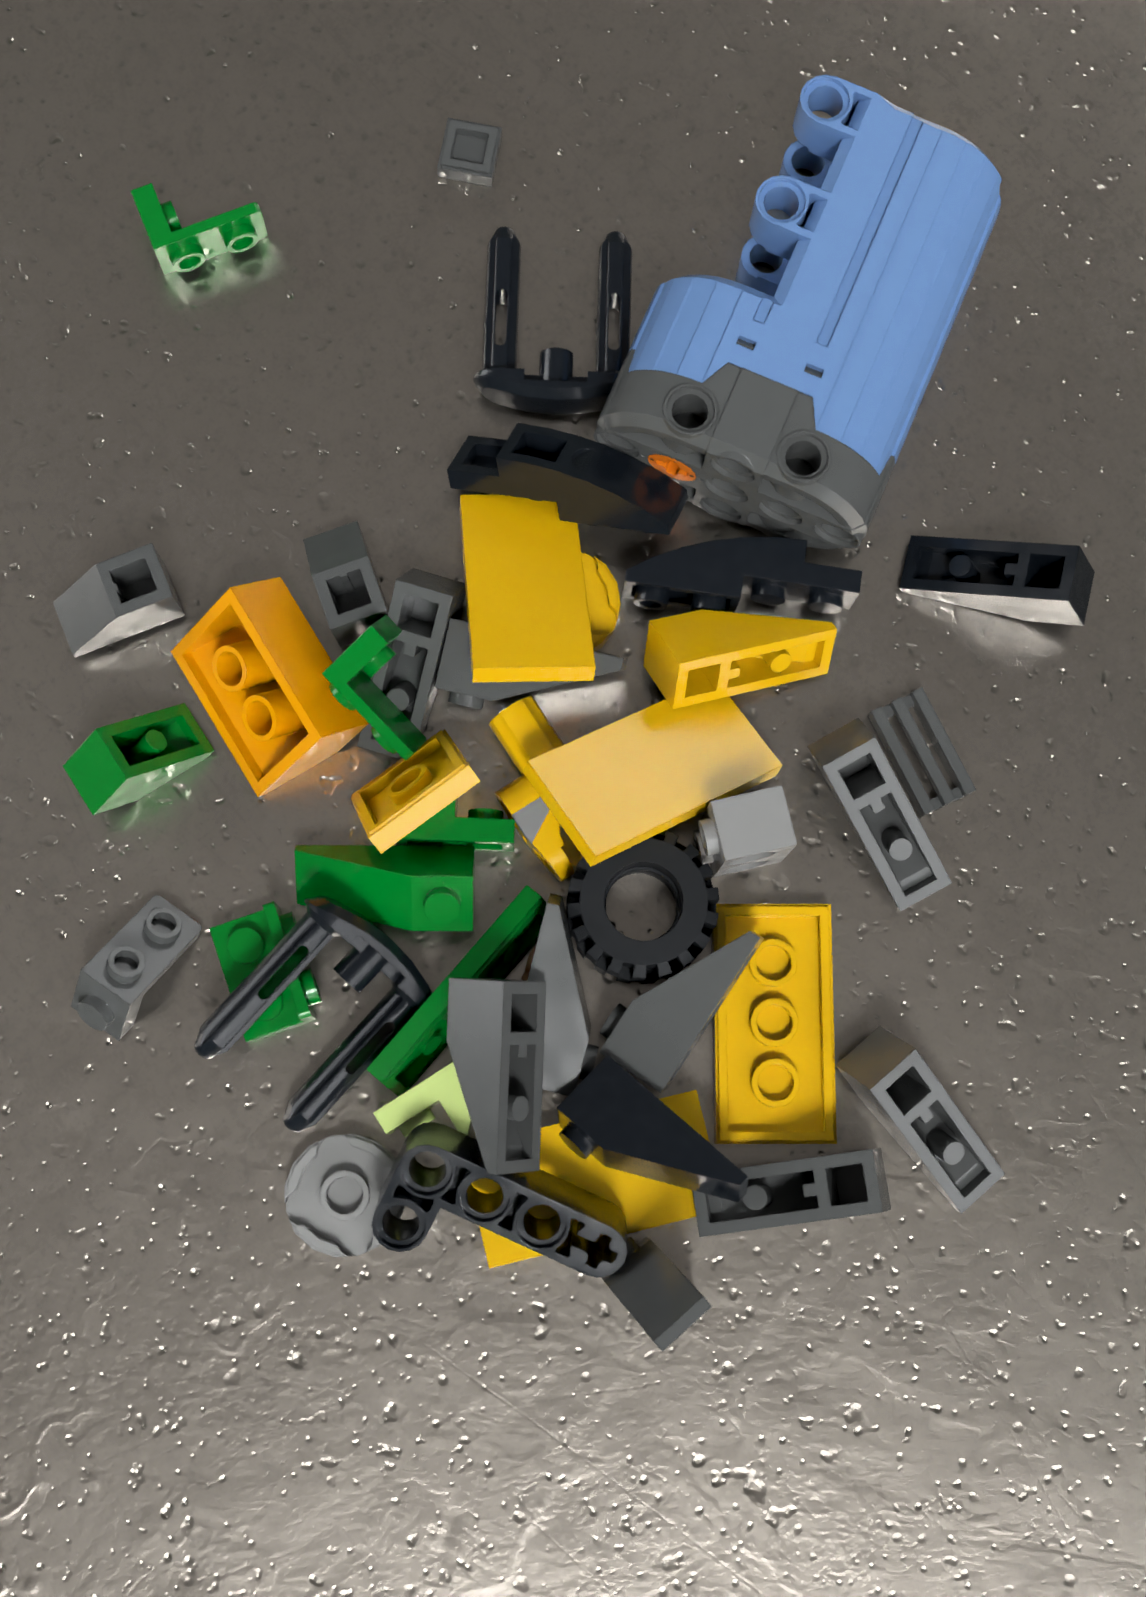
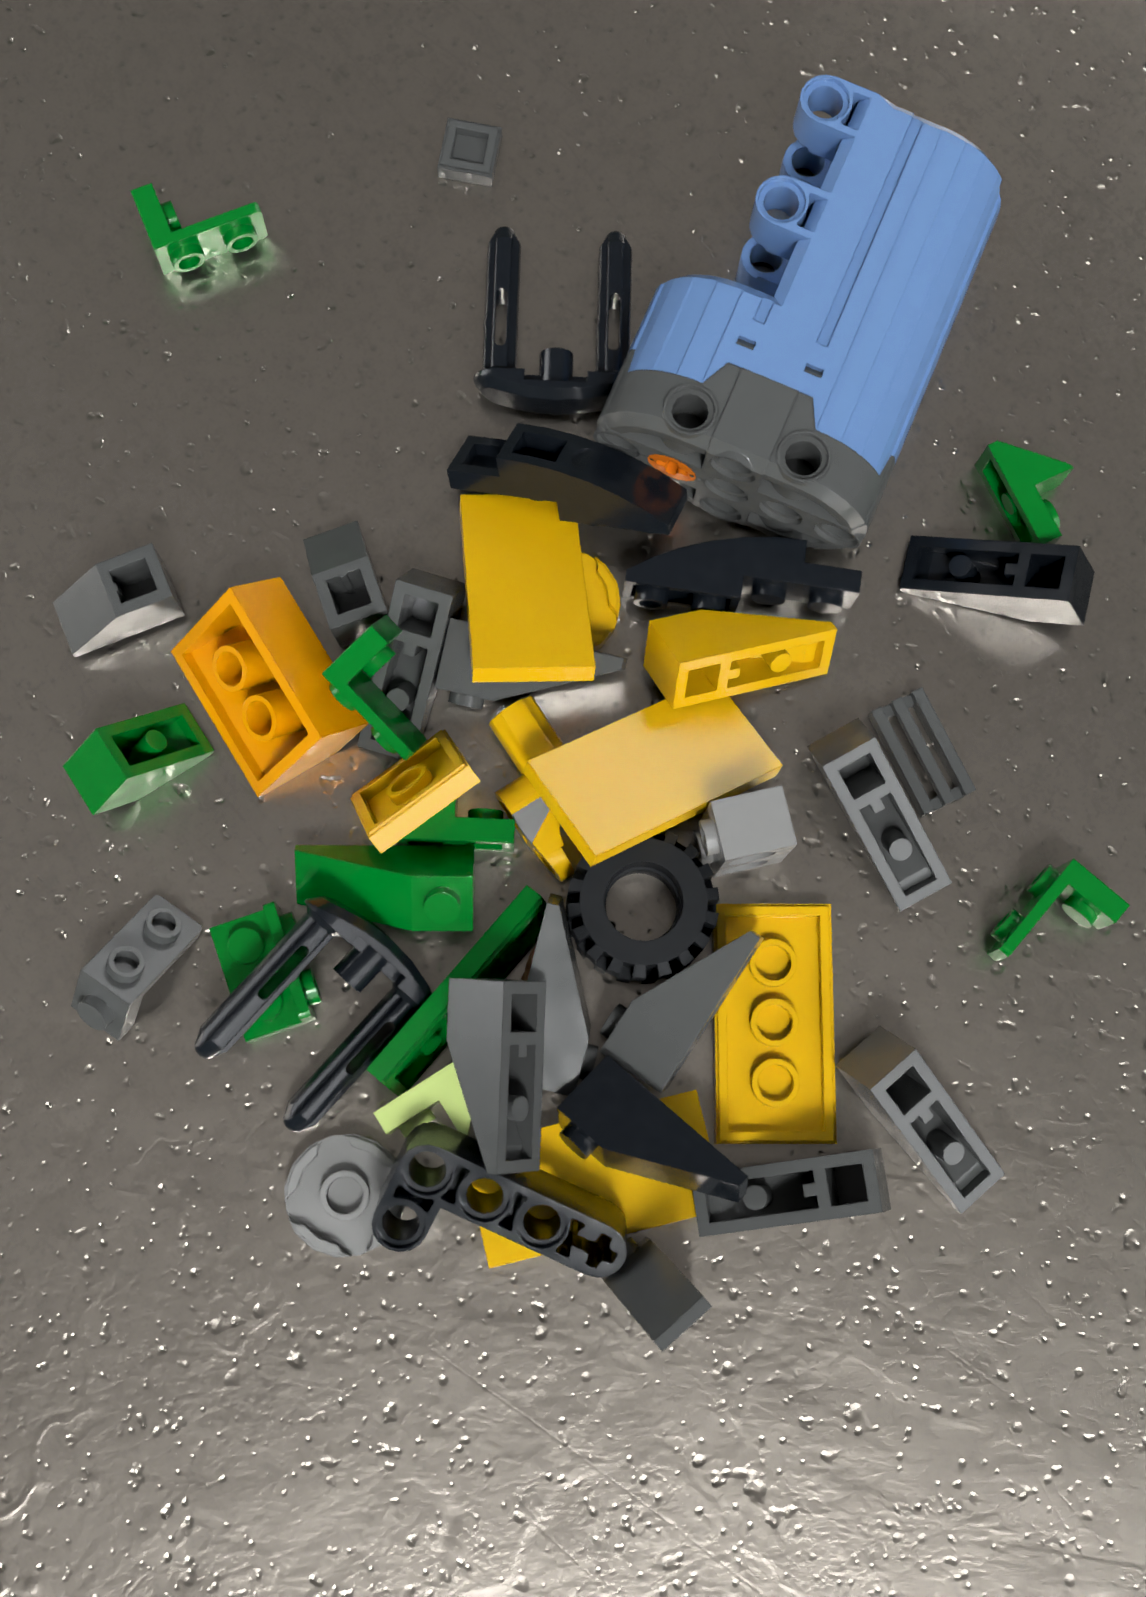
(1016, 482): none -> green slope
(1084, 898): none -> green bracket

